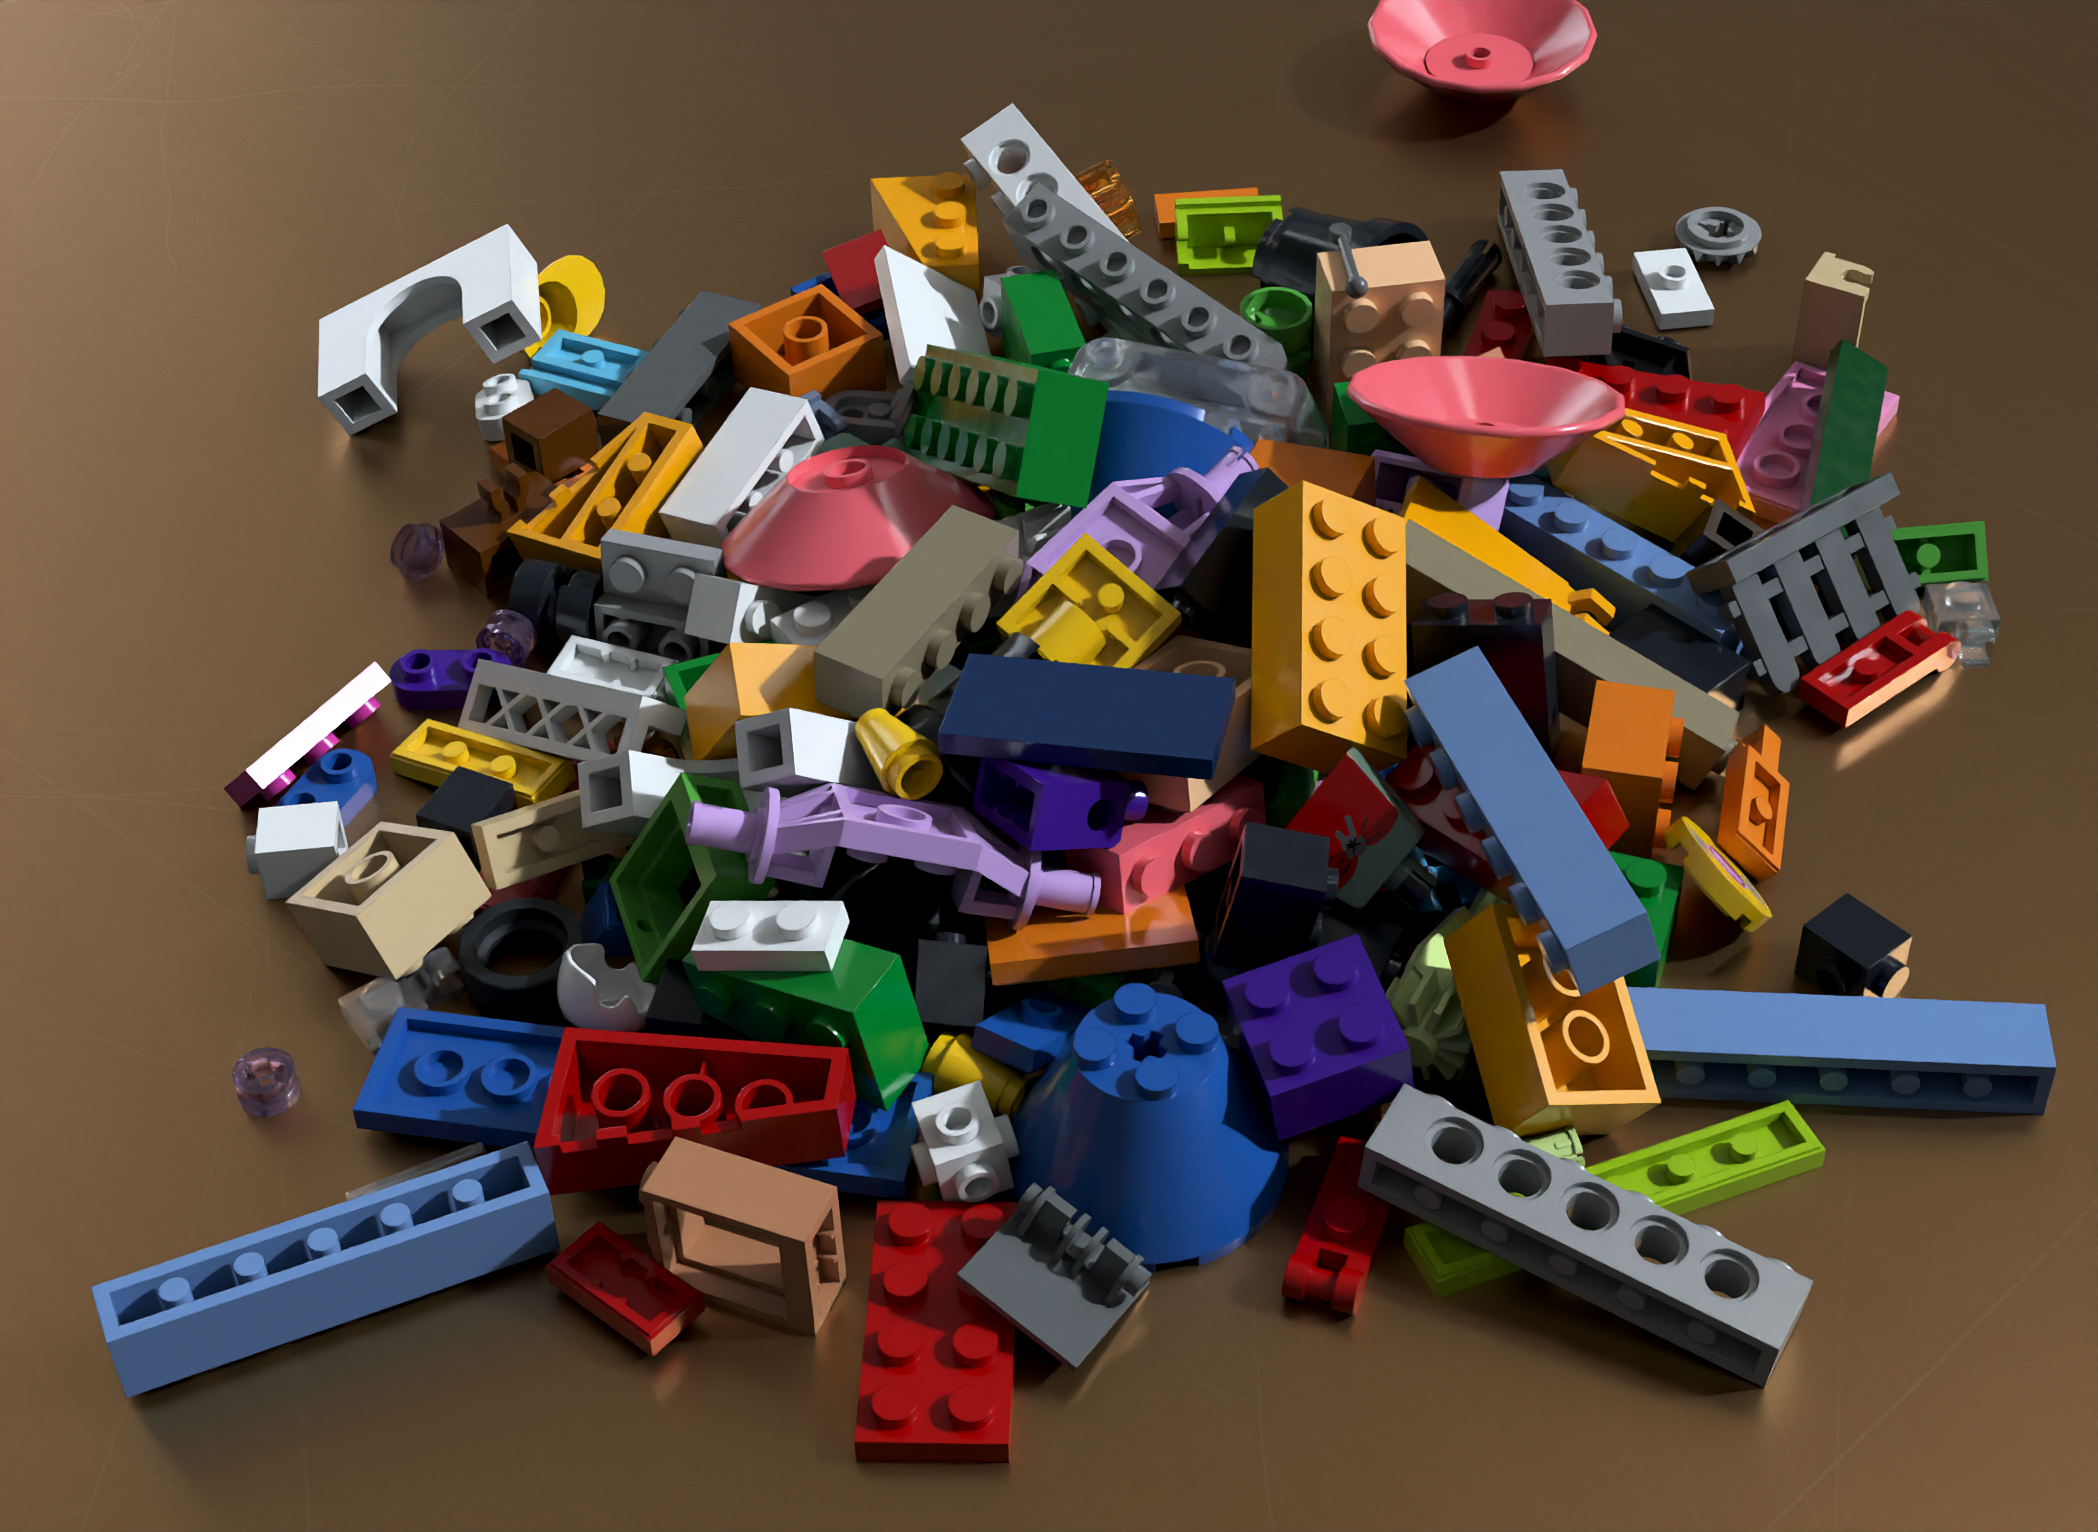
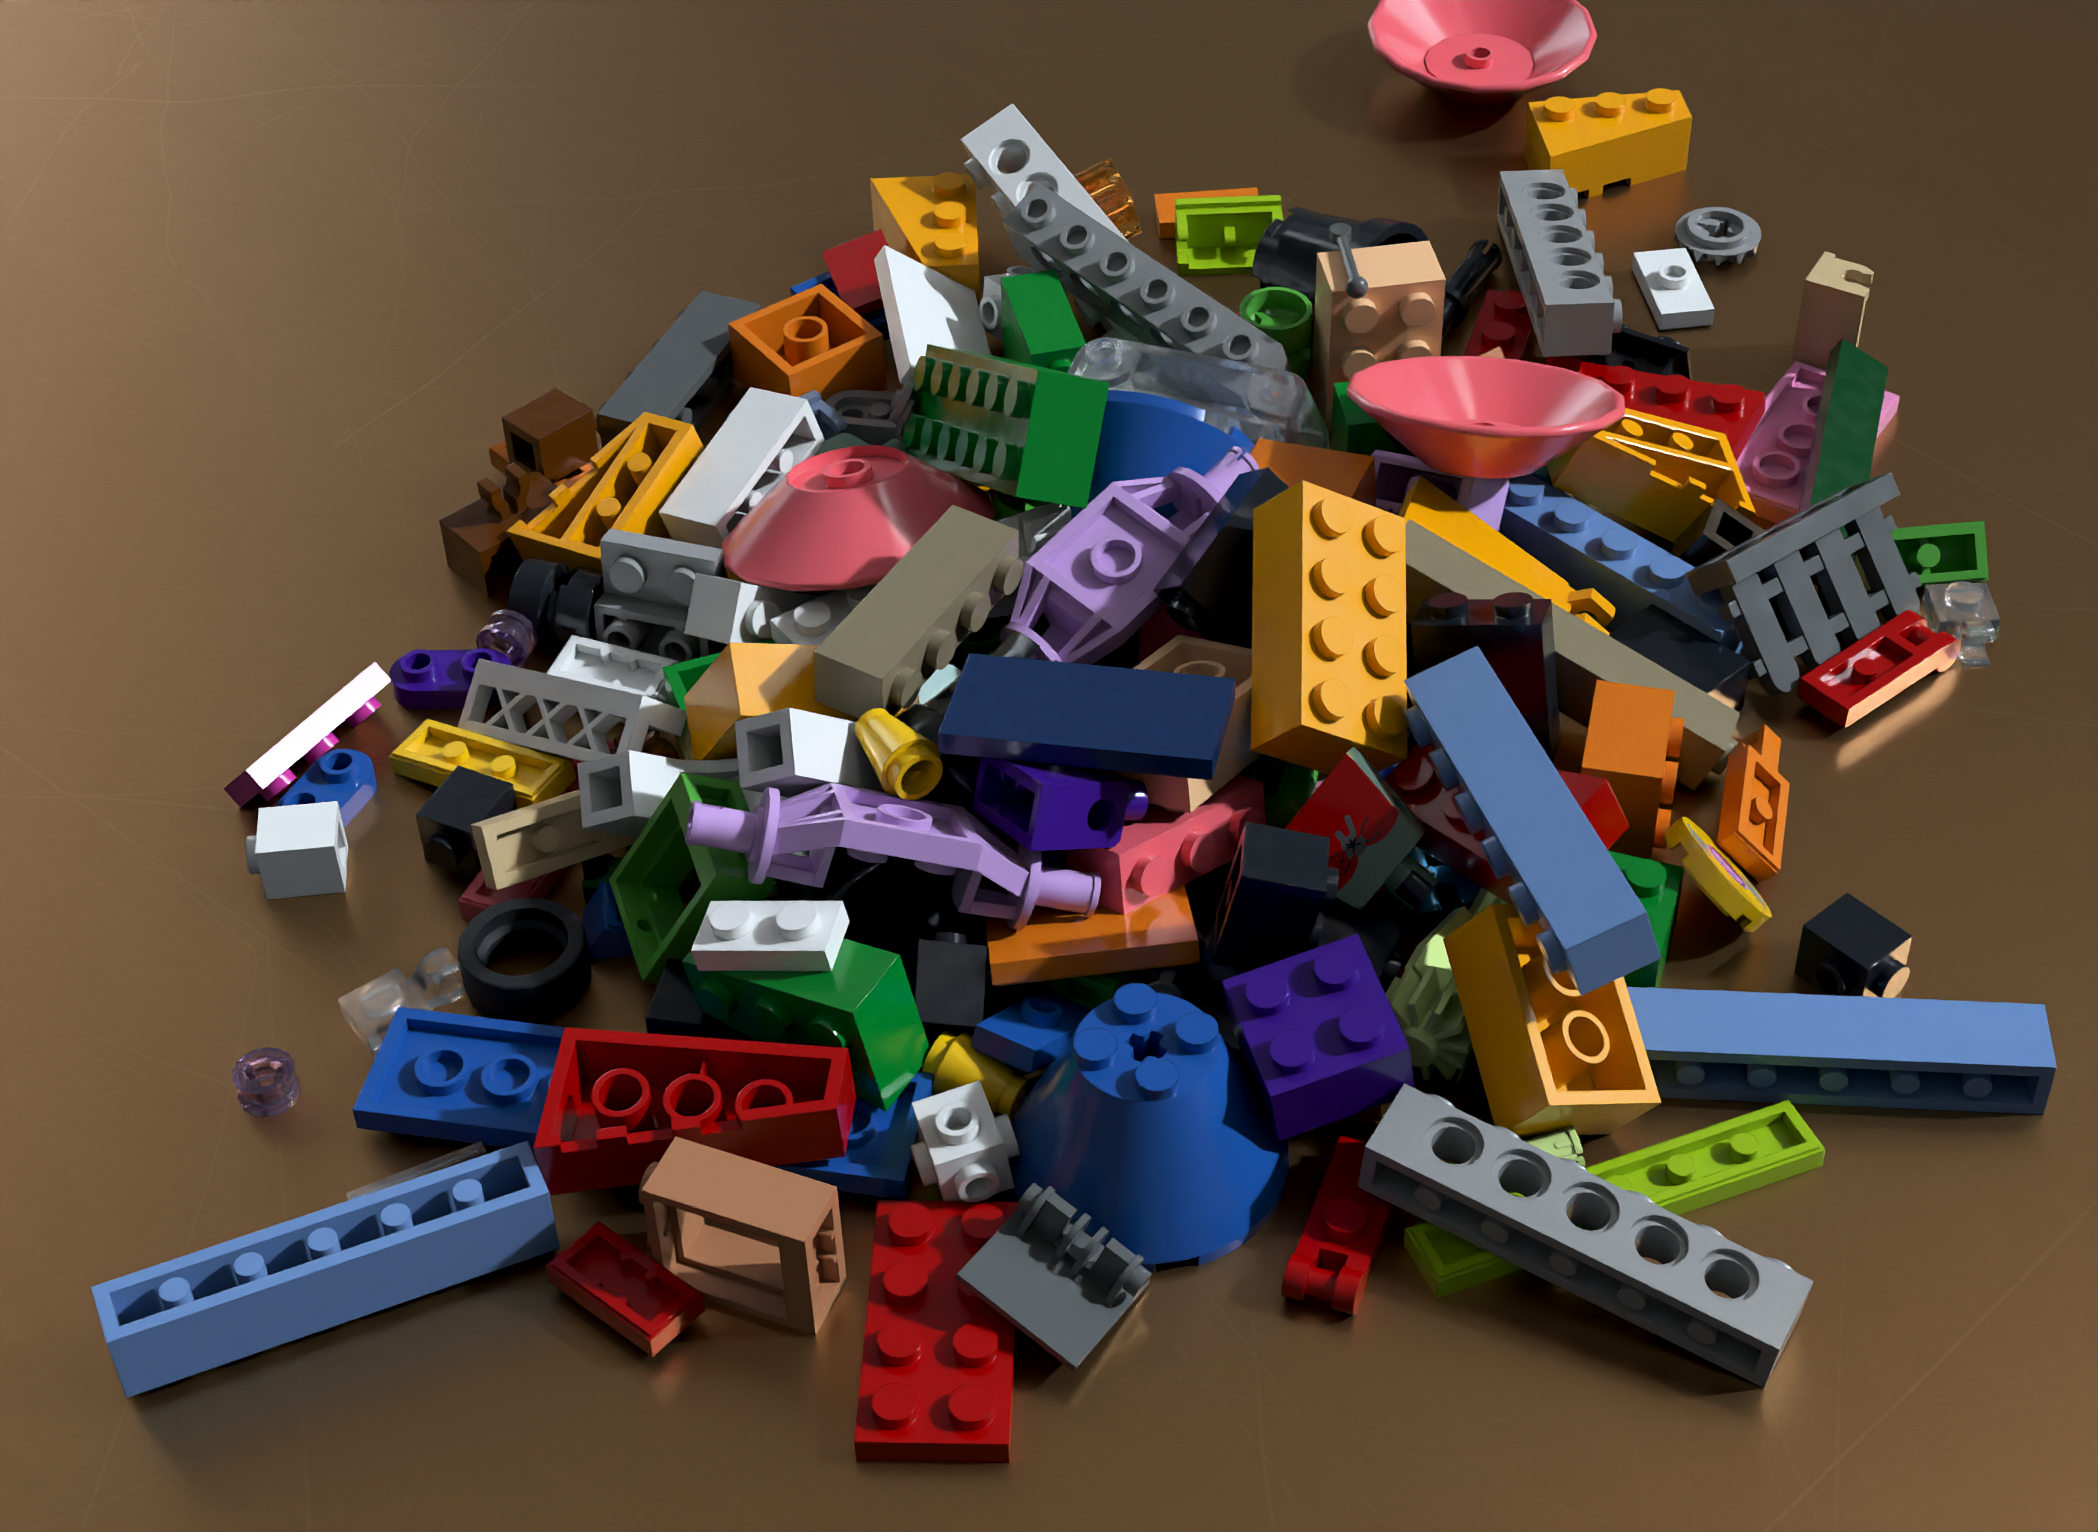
(365, 342): white arch -> none
(389, 900): tan brick -> none
(417, 550): plate -> none
(498, 398): white plate -> none
(569, 299): yellow piece -> none
(581, 367): medium azure plate -> none
(601, 996): white hair -> none
(1091, 611): yellow plate -> none
(1609, 137): none -> light orange wedge

